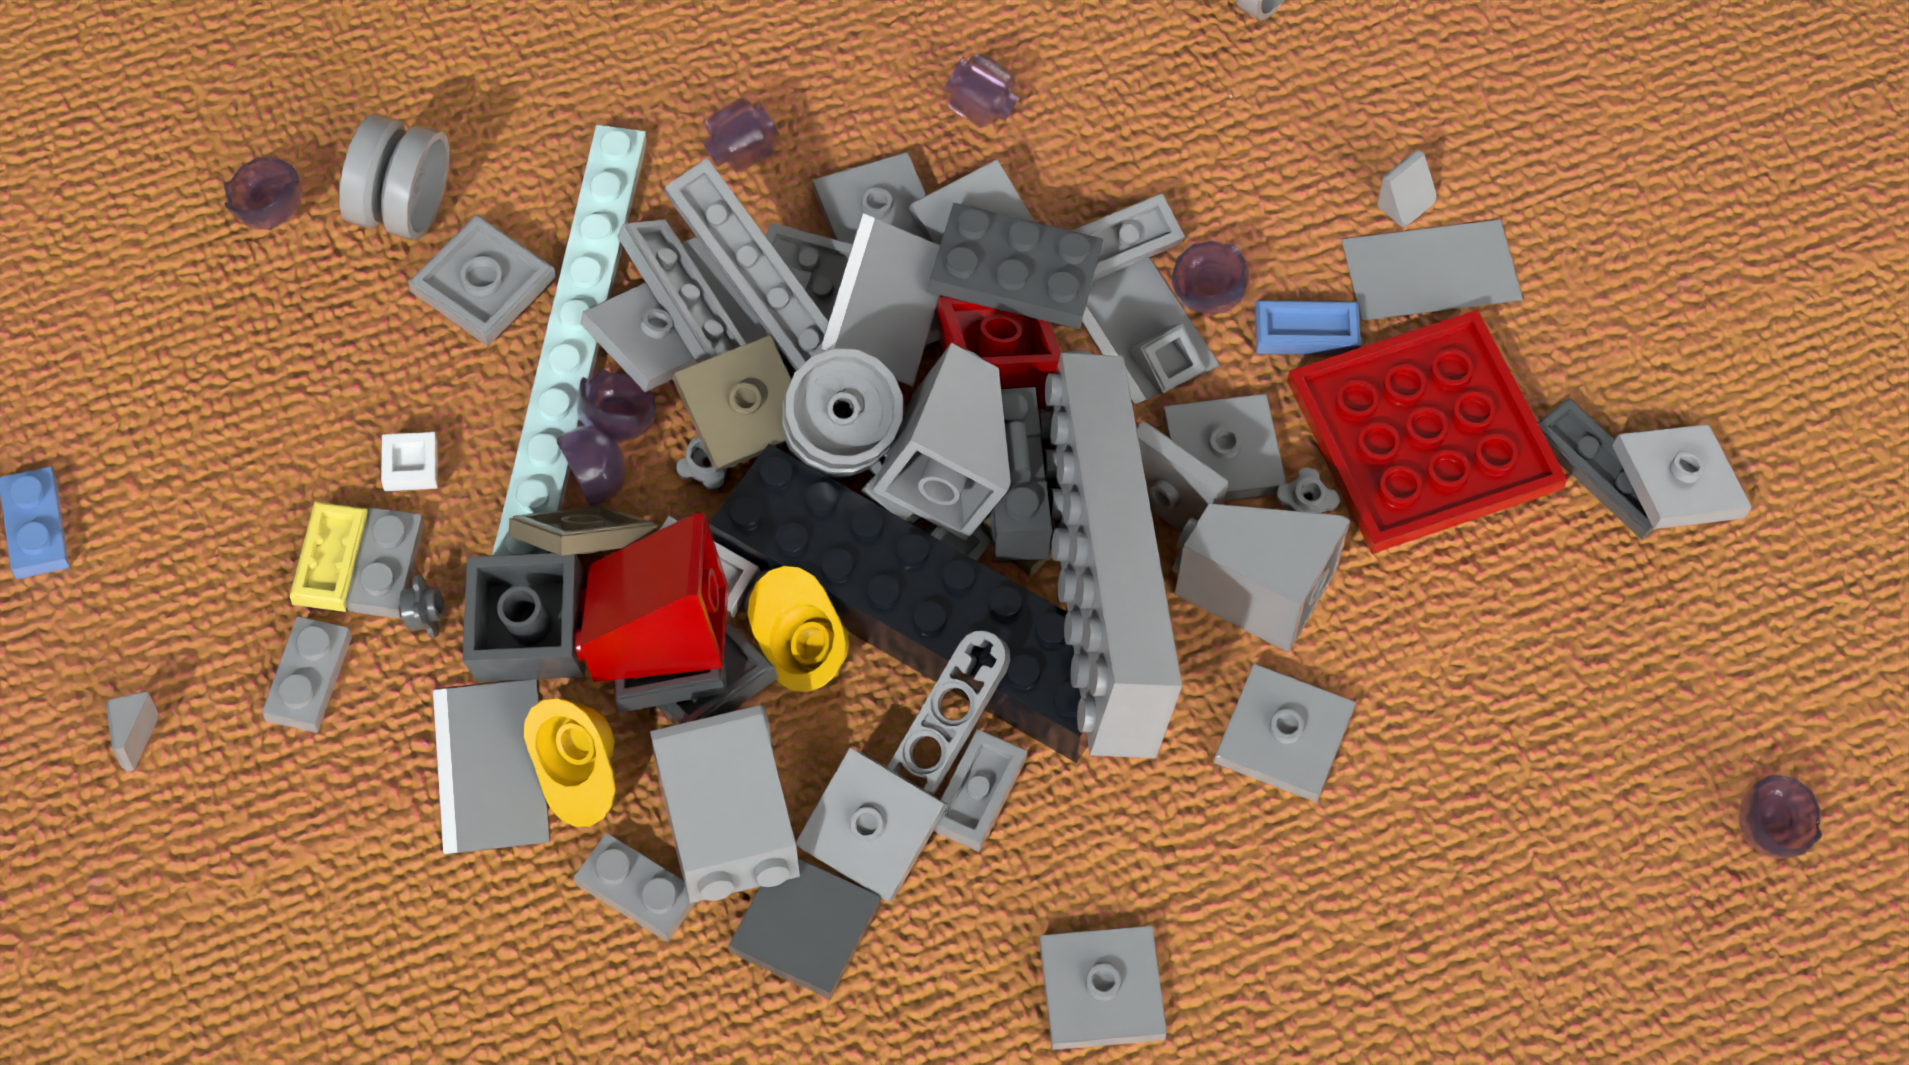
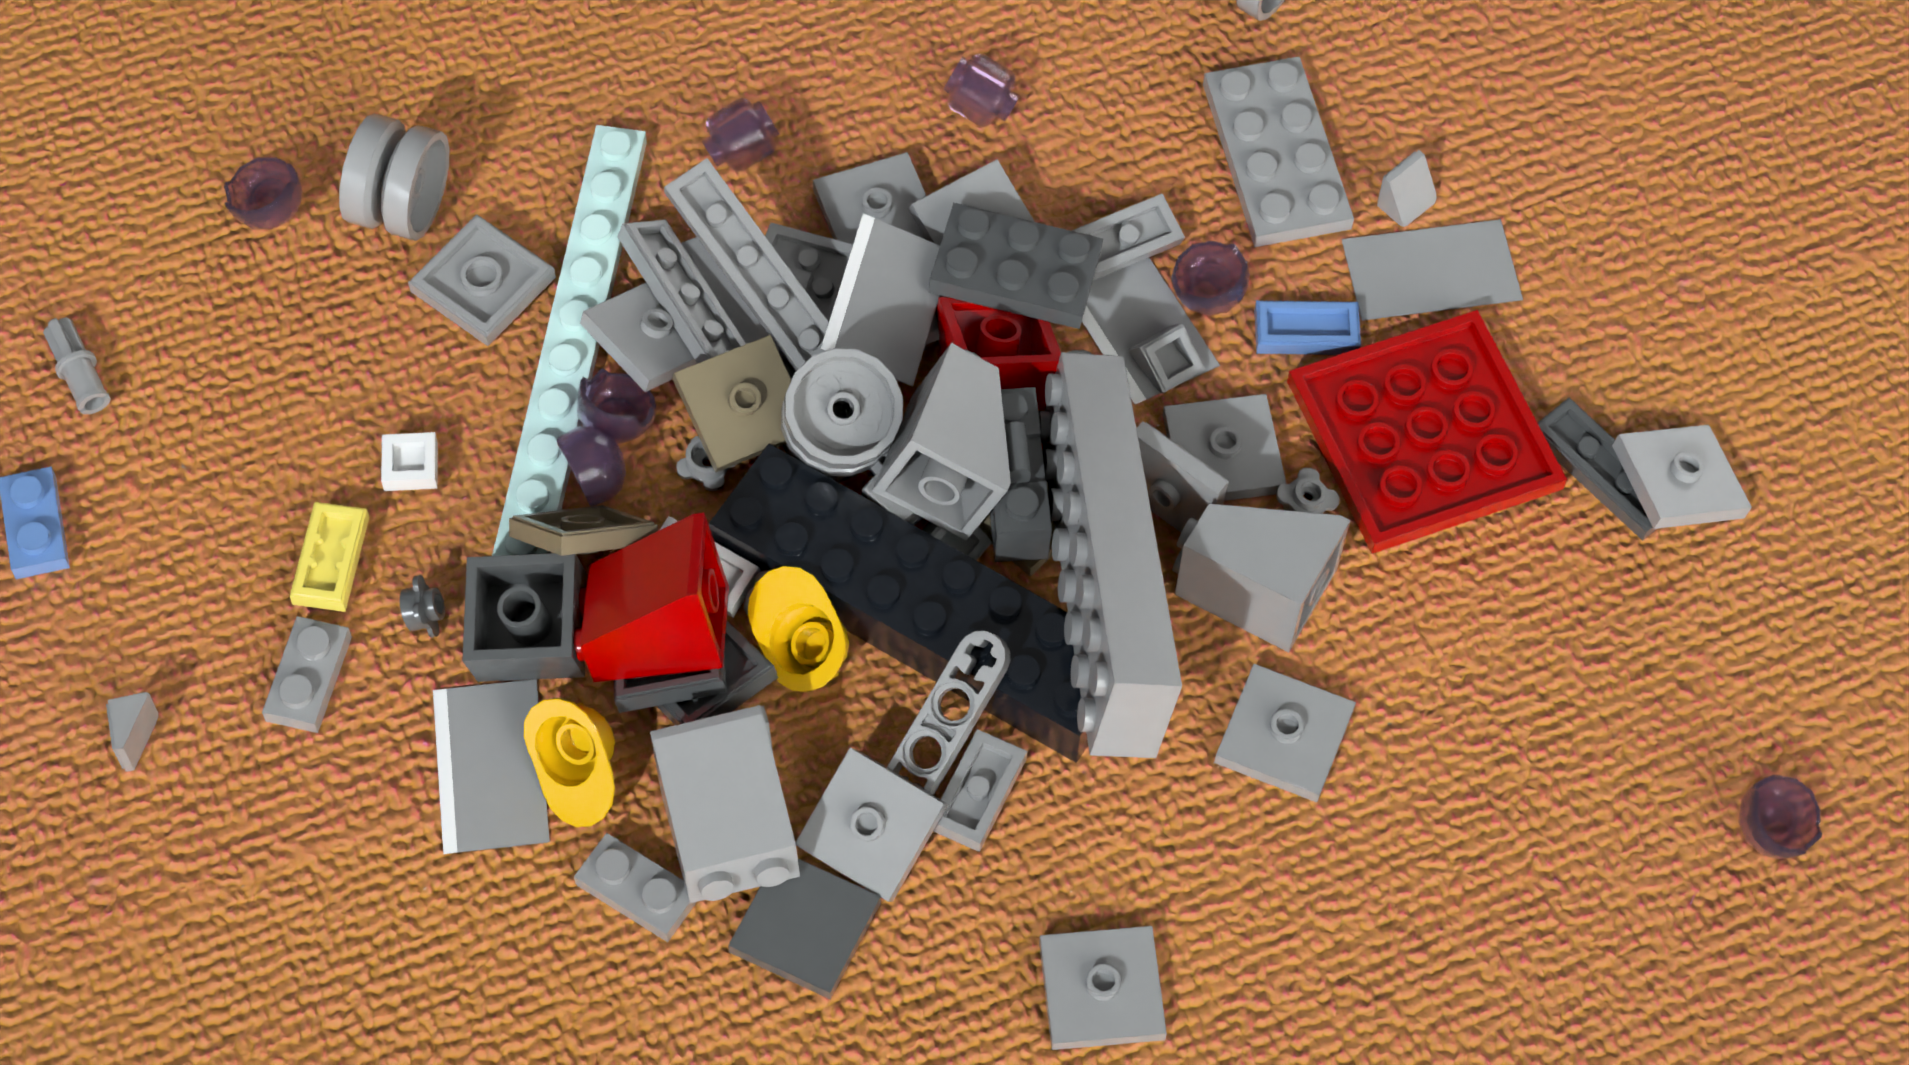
(76, 366): none -> light grey axle
(384, 562): light grey plate -> none
(1277, 151): none -> light grey plate

